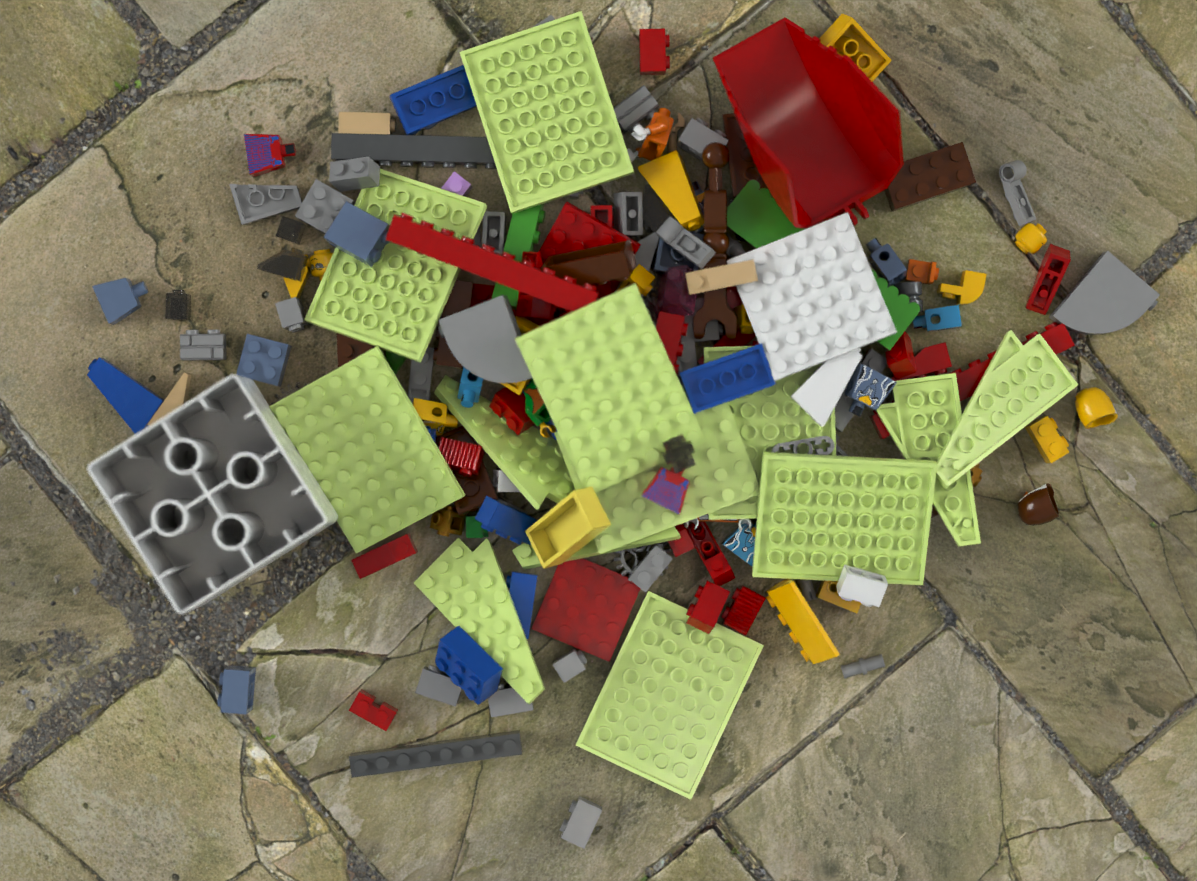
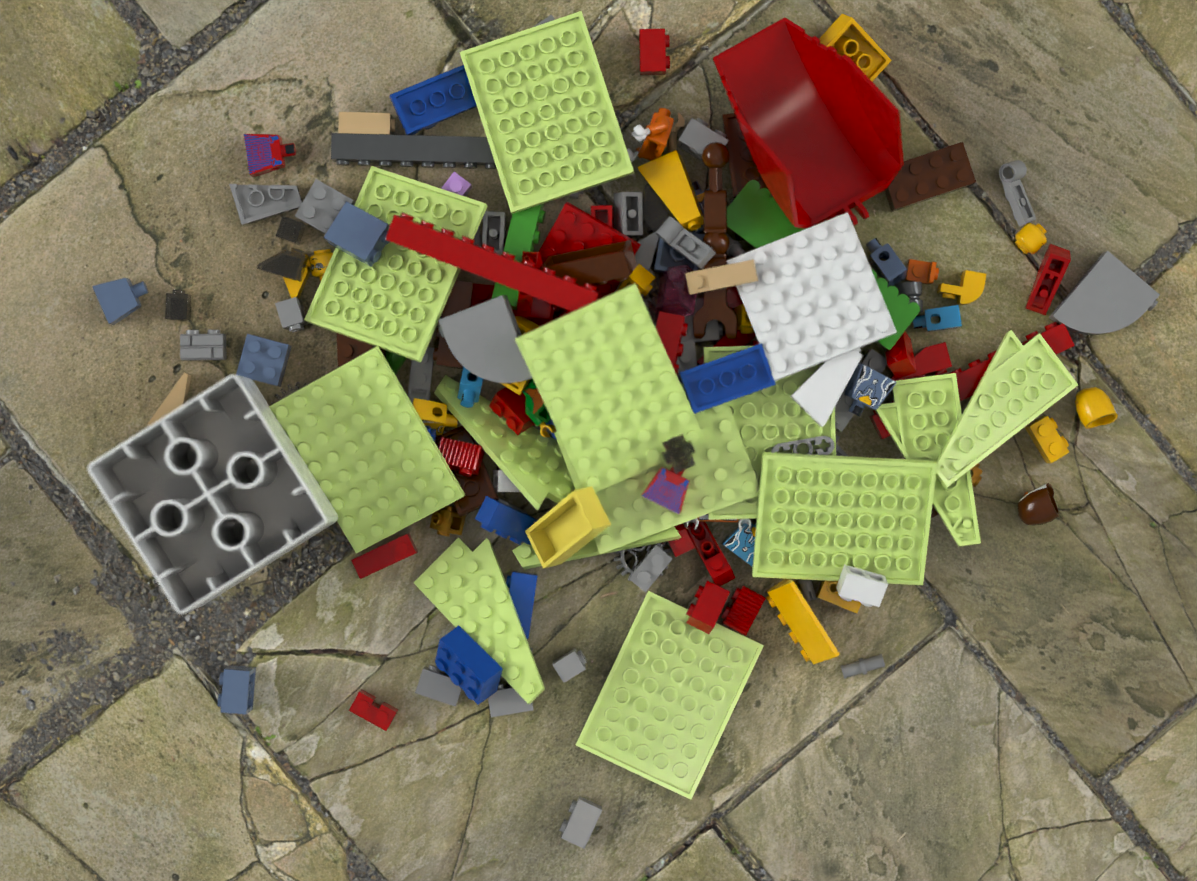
(128, 397): blue slope -> none
(354, 174): light grey brick -> none
(435, 753): dark grey brick -> none
(474, 528): green brick -> none
(586, 607): red plate -> none
(635, 109): light grey brick -> none

